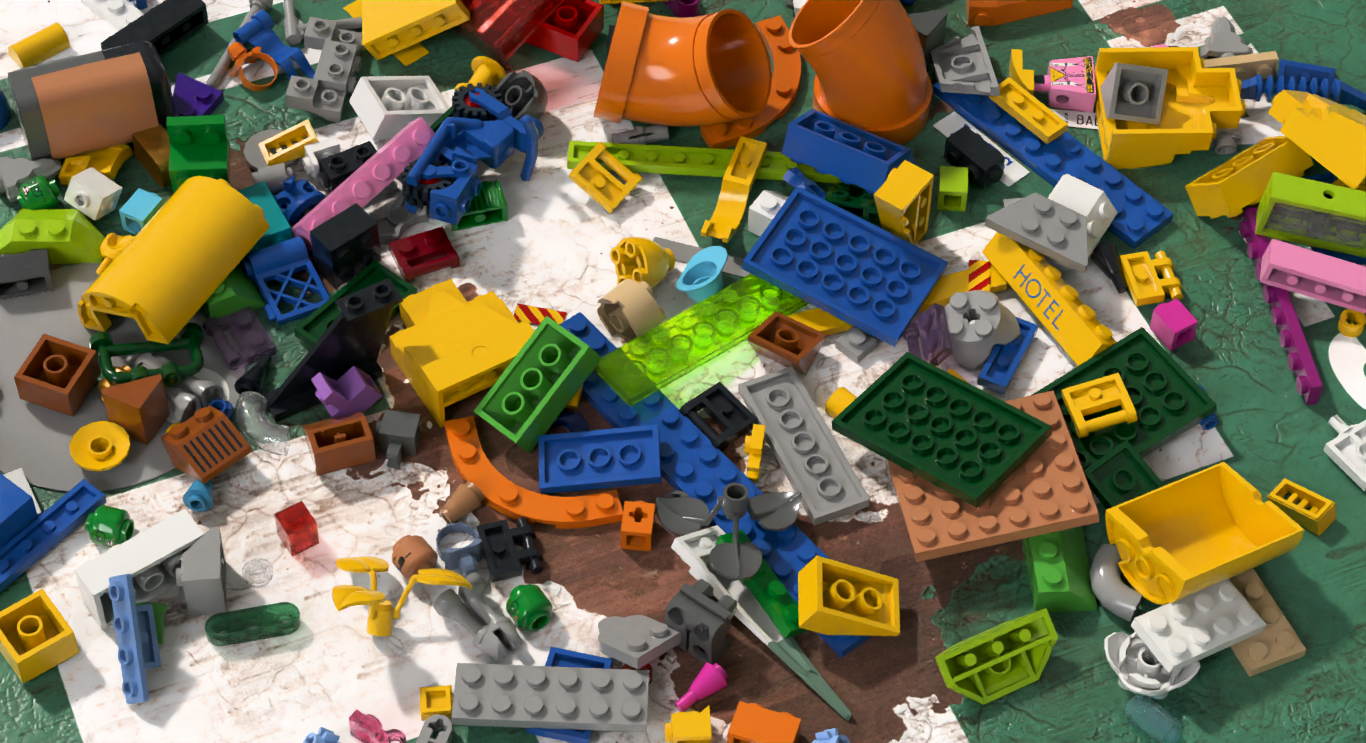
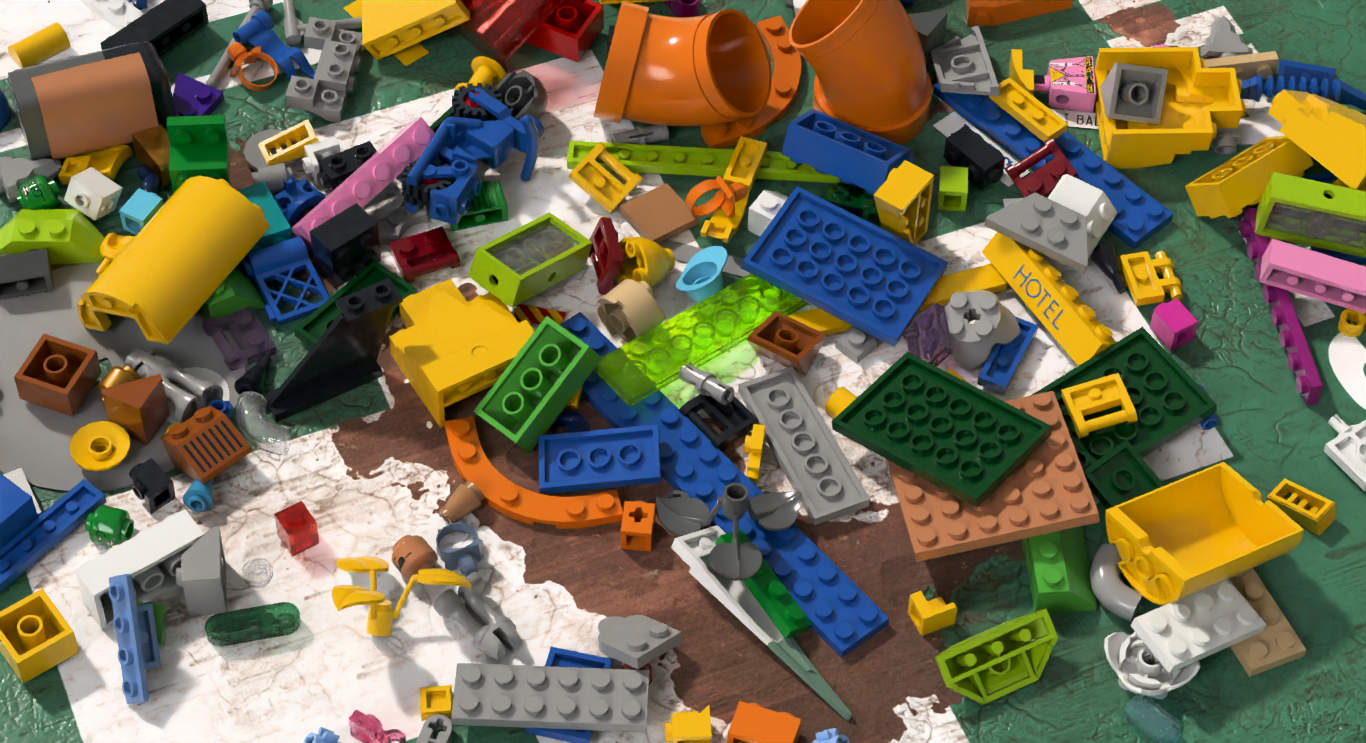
(151, 180): none -> dark blue arm
(152, 485): none -> black brick
(189, 338): dark green bar -> none
(339, 442): dark orange slope -> none
(347, 395): medium lavender brick -> none
(392, 102): white slope -> none
(398, 435): dark grey brick -> none
(500, 552): black plate -> none
(529, 607): green head -> none
(530, 259): none -> lime brick
(606, 254): none -> dark red plate
(659, 214): none -> medium nougat tile
(701, 620): dark grey hips -> none
(706, 383): none -> light grey pin
(708, 681): dark pink cone -> none
(724, 197): none -> orange piece
(797, 178): blue plate -> none
(847, 600): yellow slope -> none
(931, 614): none -> yellow panel
(979, 275): sticker -> none
(1046, 177): none -> dark red plate

